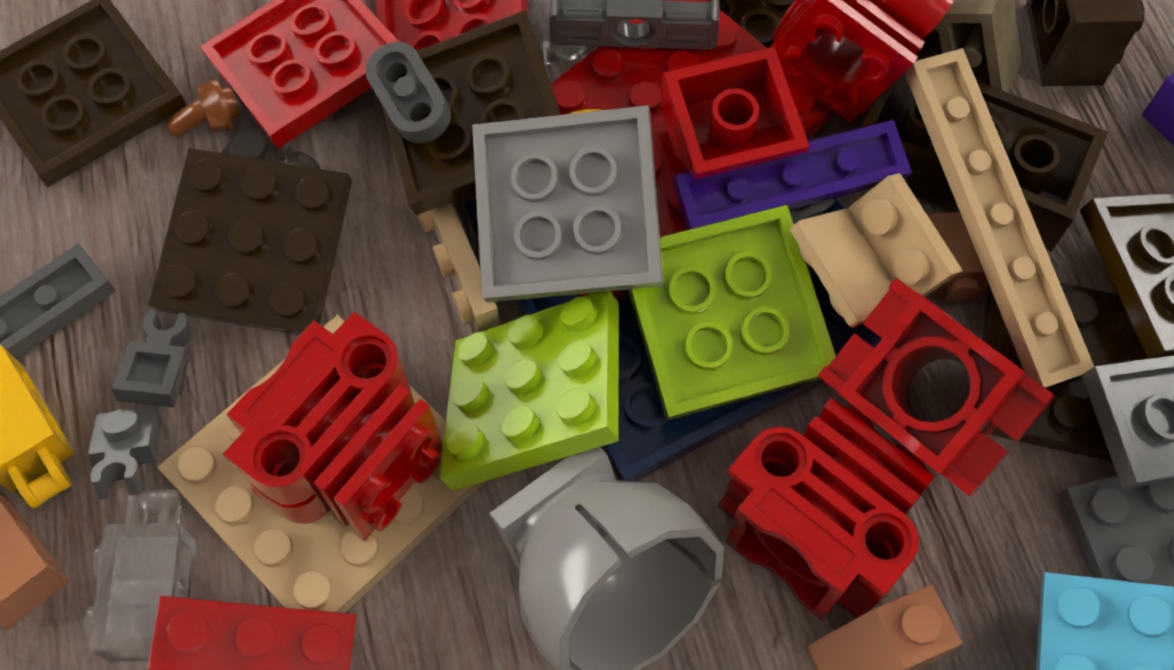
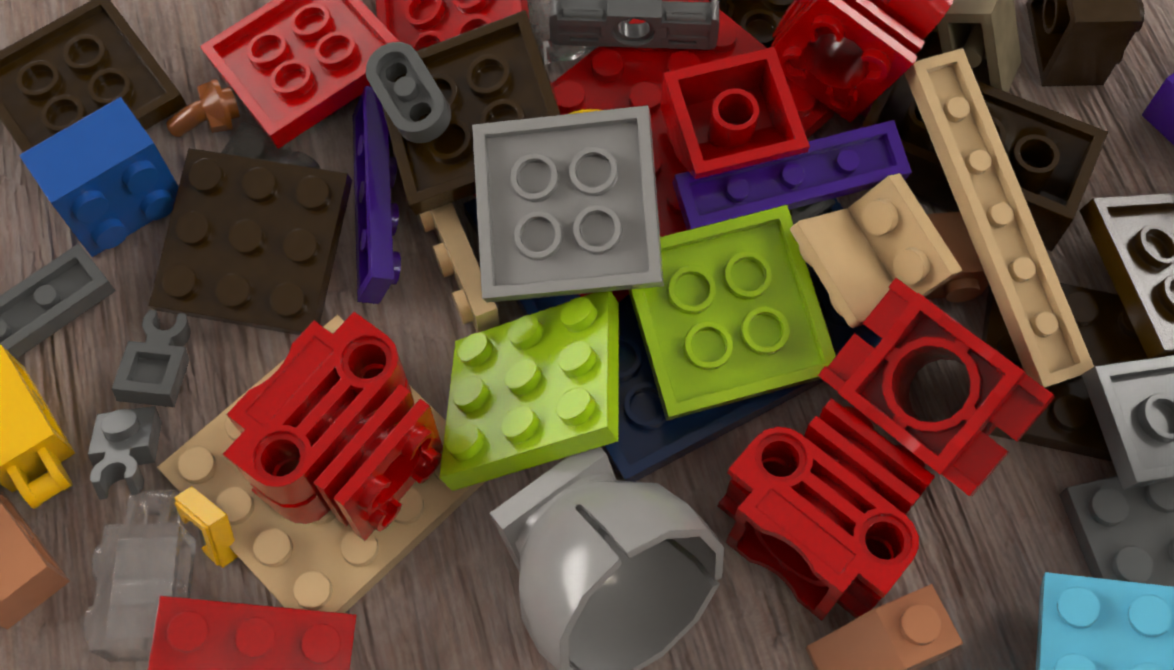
(103, 176): none -> blue brick
(211, 521): none -> yellow tile
(374, 213): none -> dark purple plate

